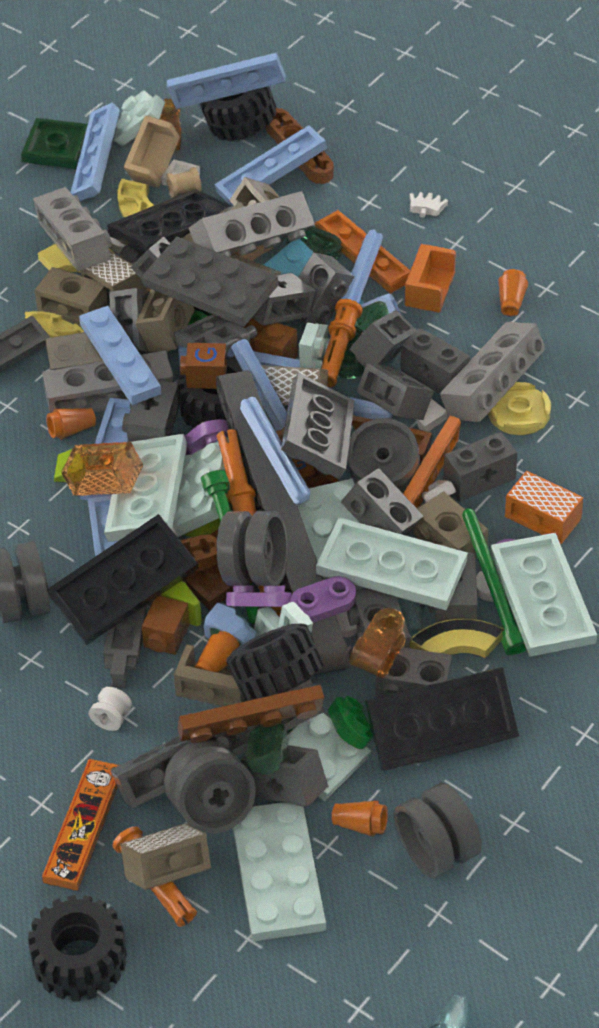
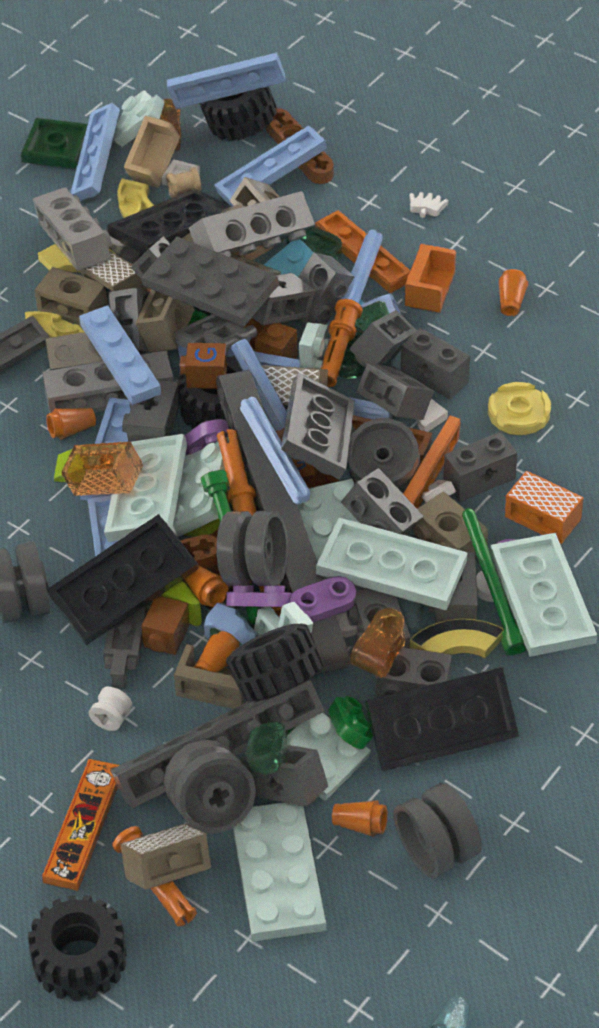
(206, 586): none -> orange cone
(237, 717): dark orange plate -> none
(492, 371): light grey brick -> none

